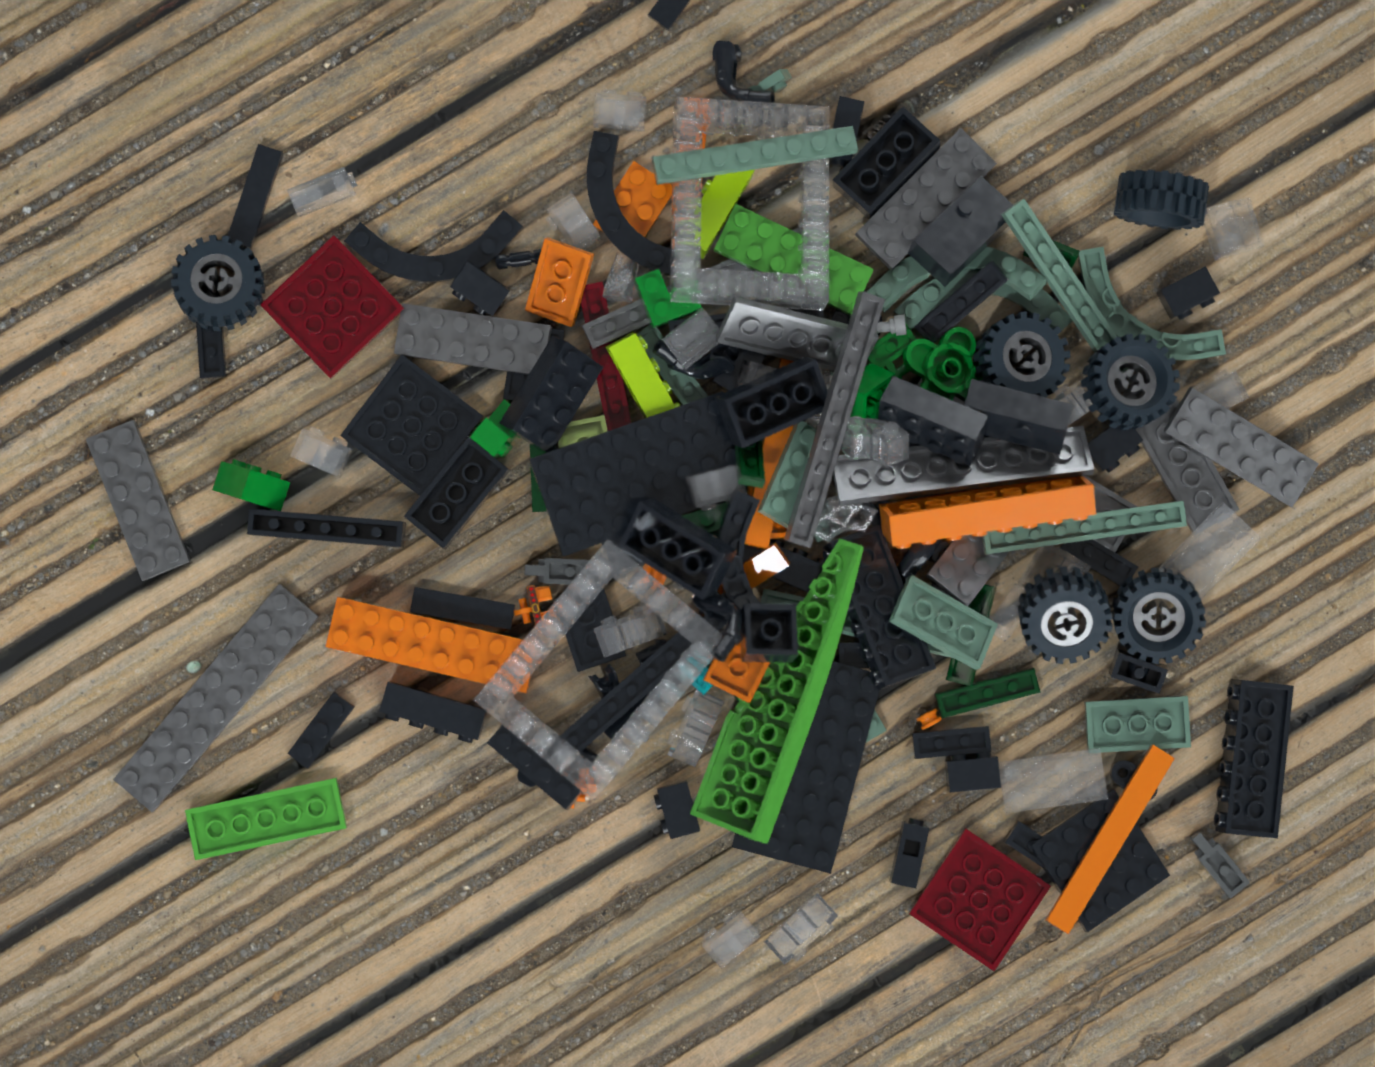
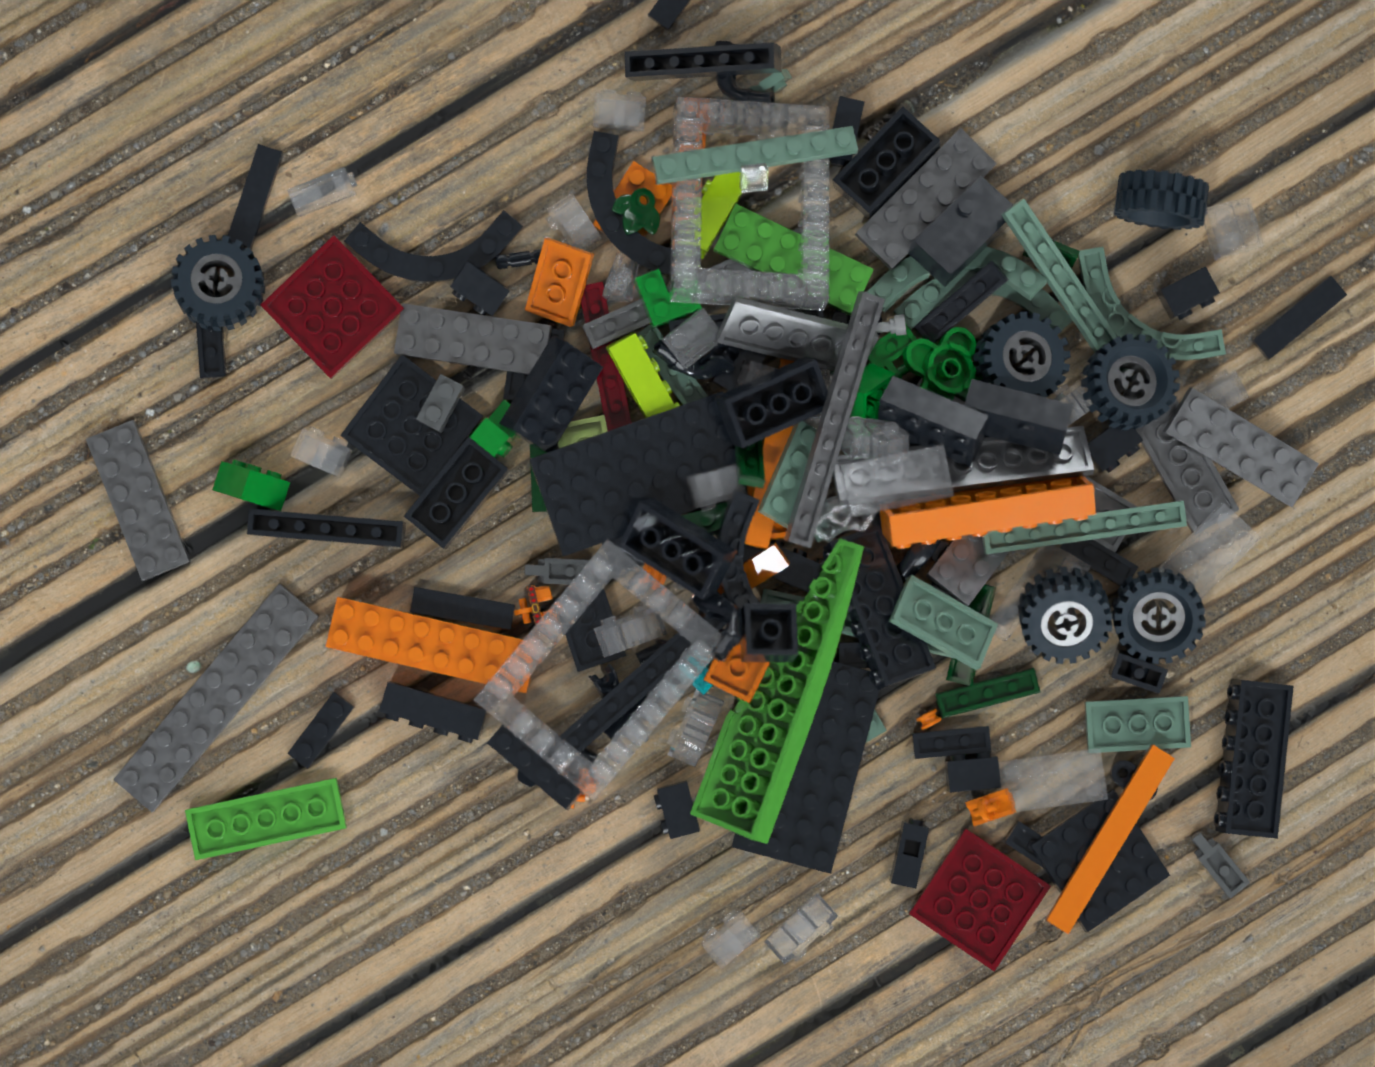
(440, 403): none -> dark grey brick
(636, 214): none -> dark green plate
(703, 61): none -> black brick
(753, 177): none -> clear plate
(897, 480): none -> clear plate
(991, 806): none -> orange hips
(1299, 317): none -> black tile

